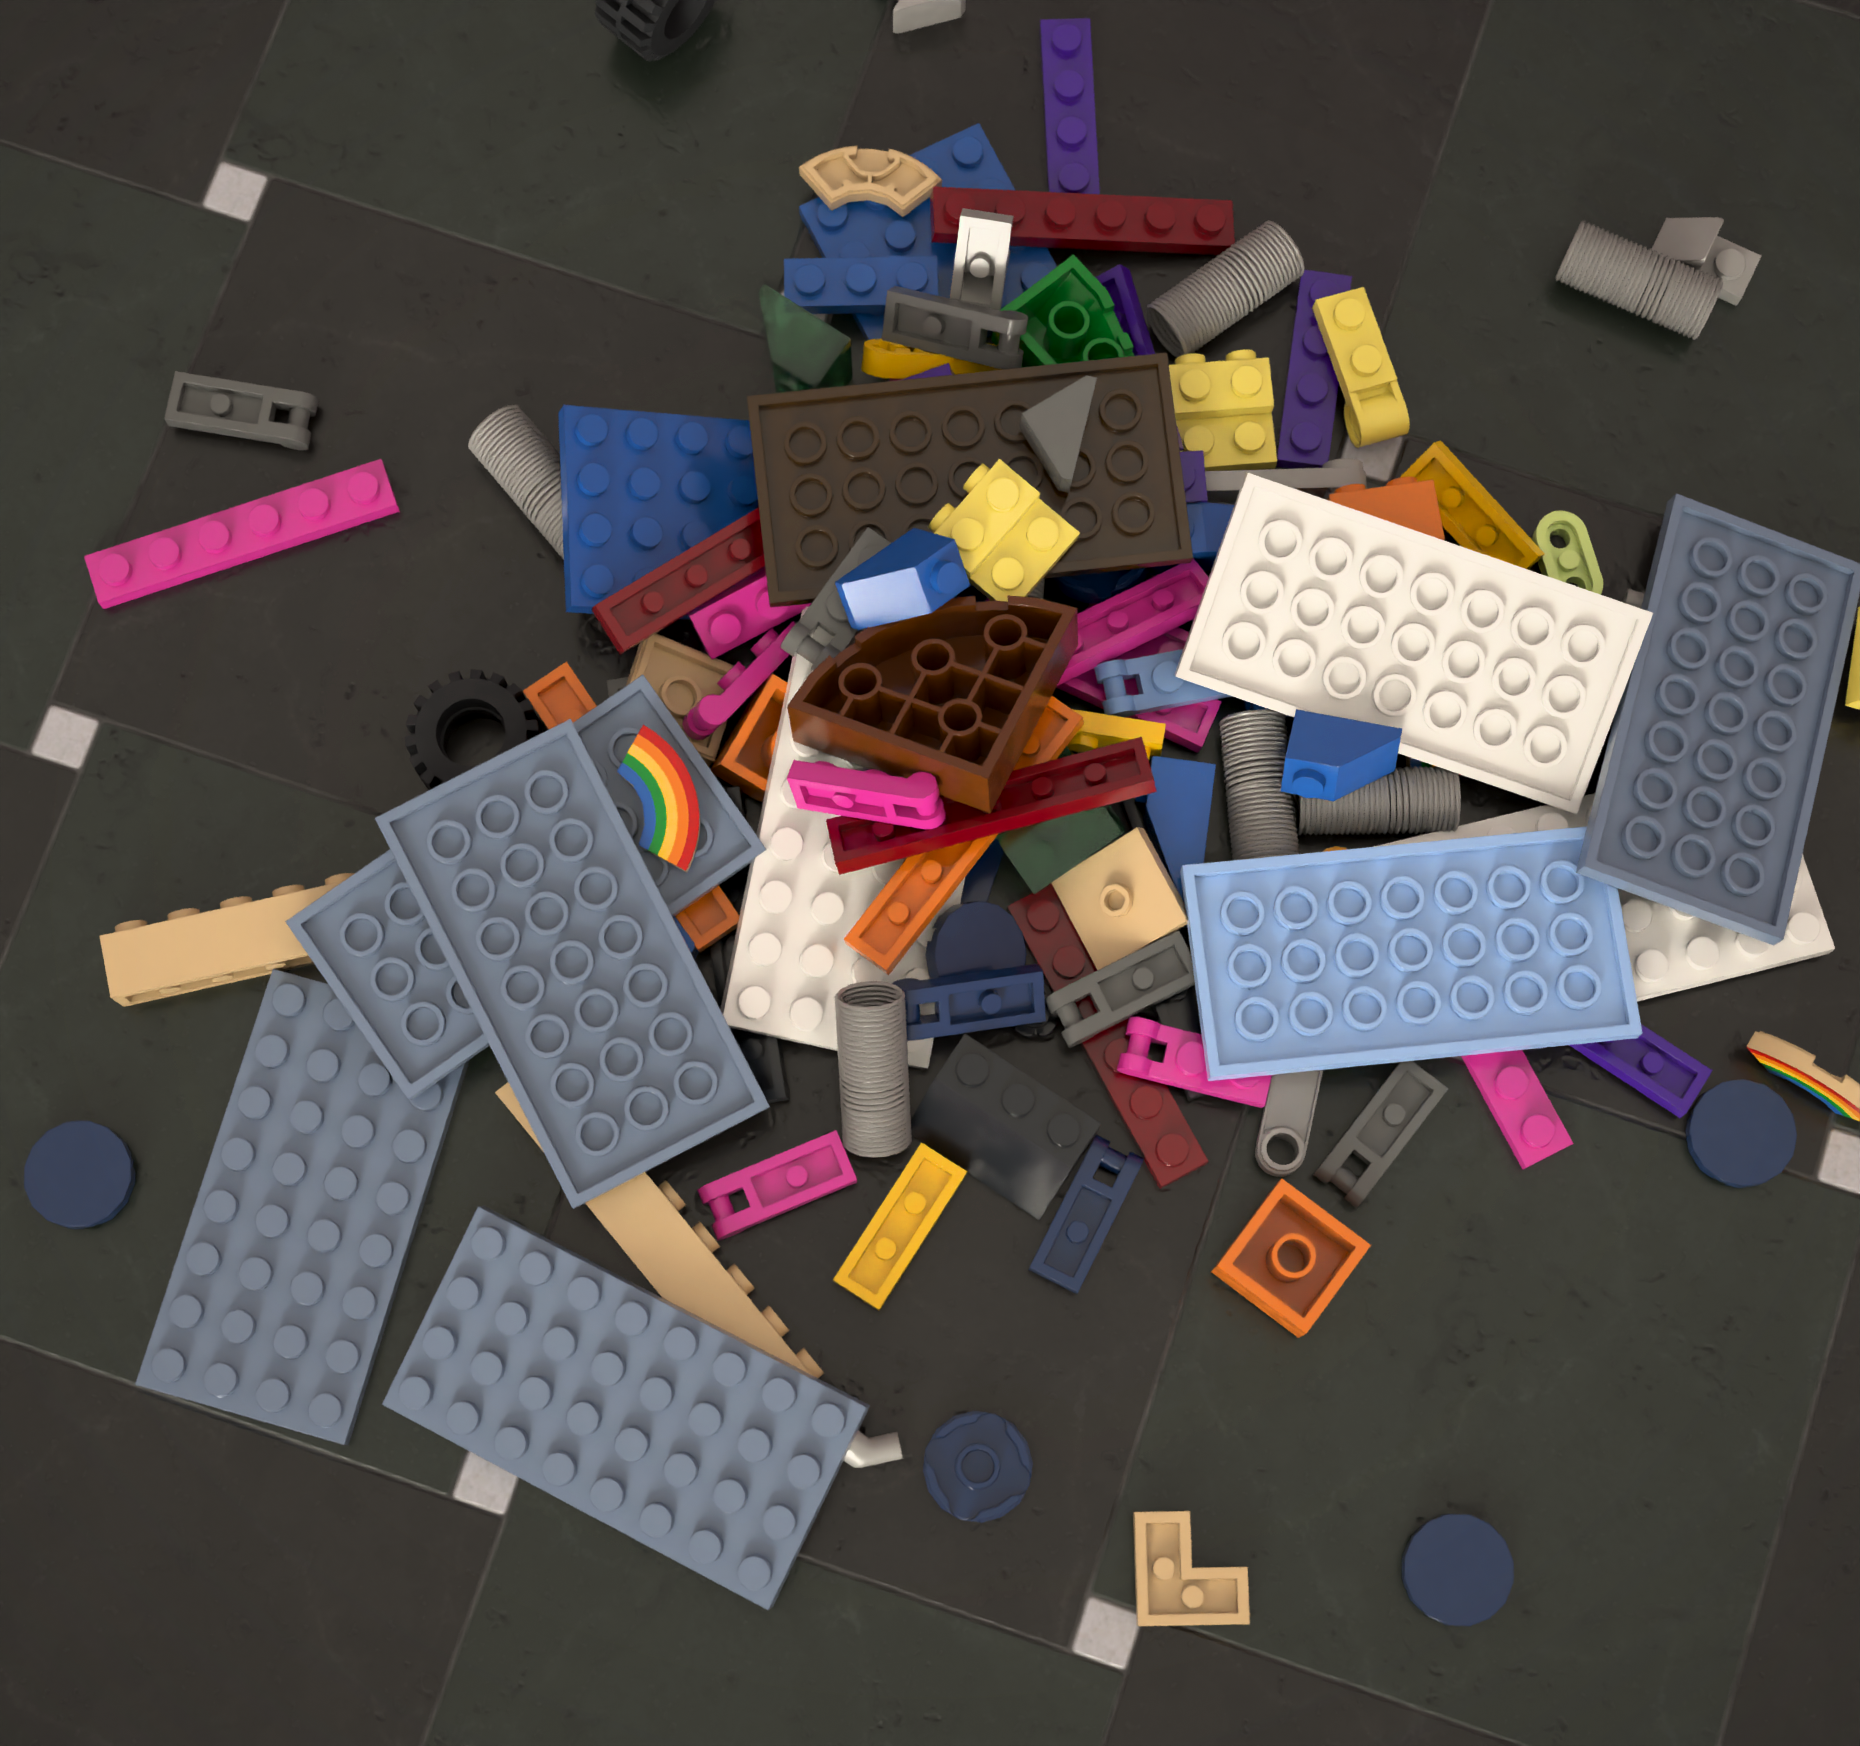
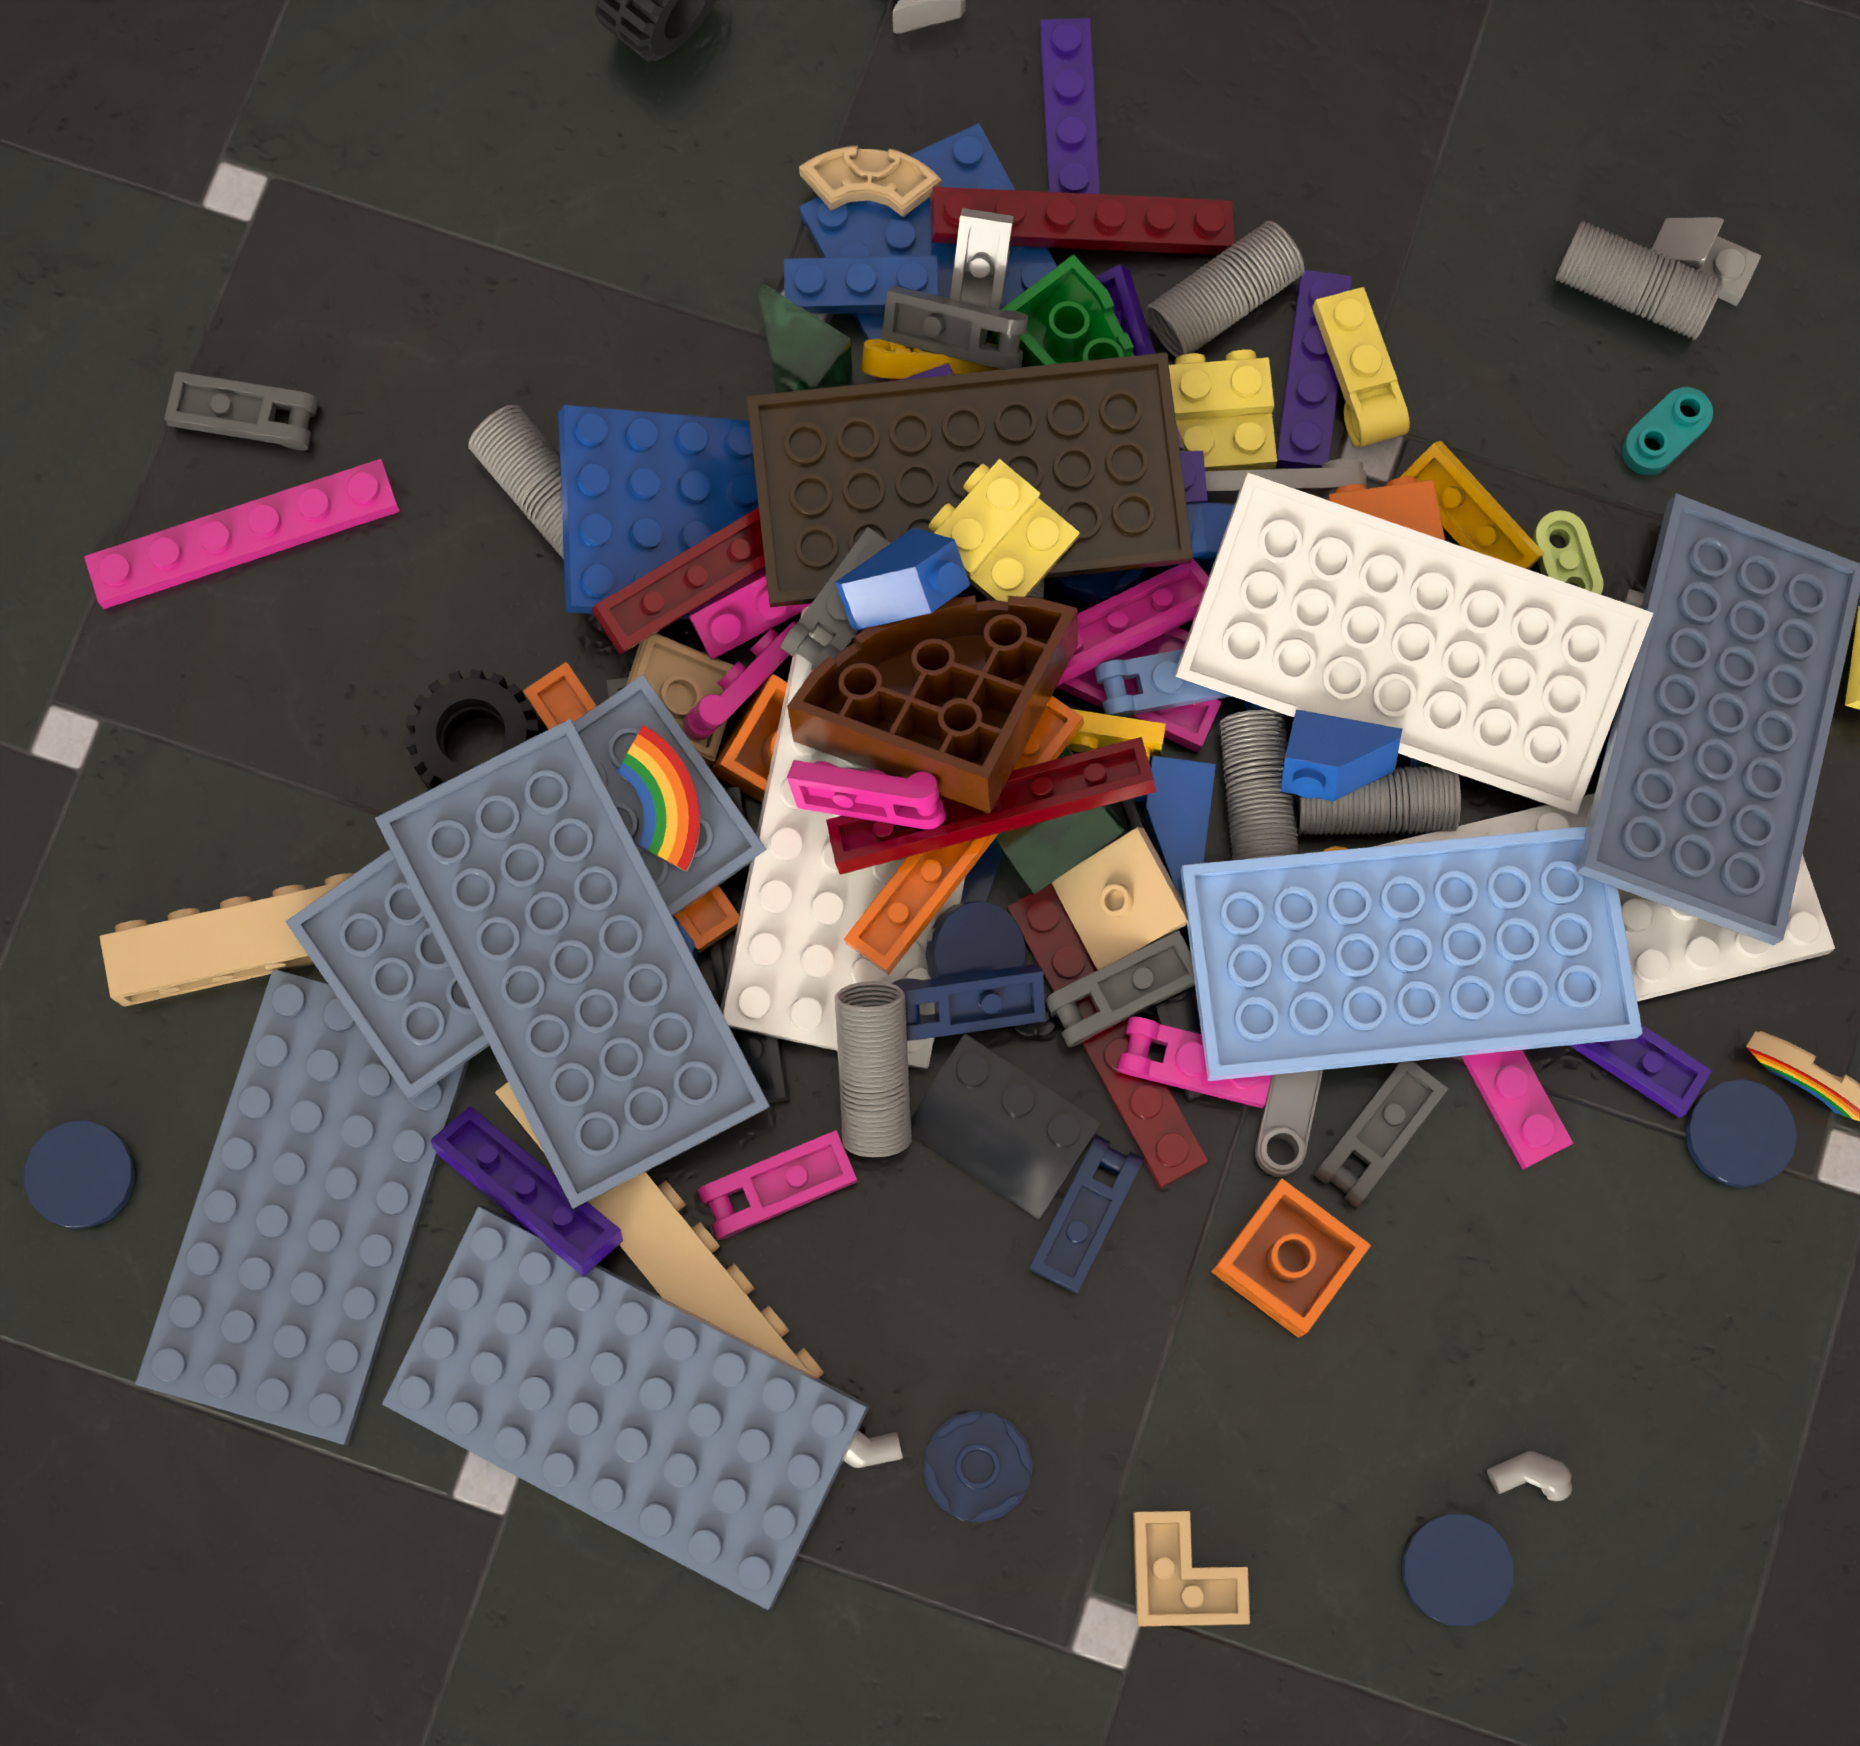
(526, 1190): none -> dark purple plate
(900, 1226): yellow plate -> none
(1057, 429): dark grey slope -> none
(1536, 1469): none -> light grey arm
(1669, 428): none -> teal plate

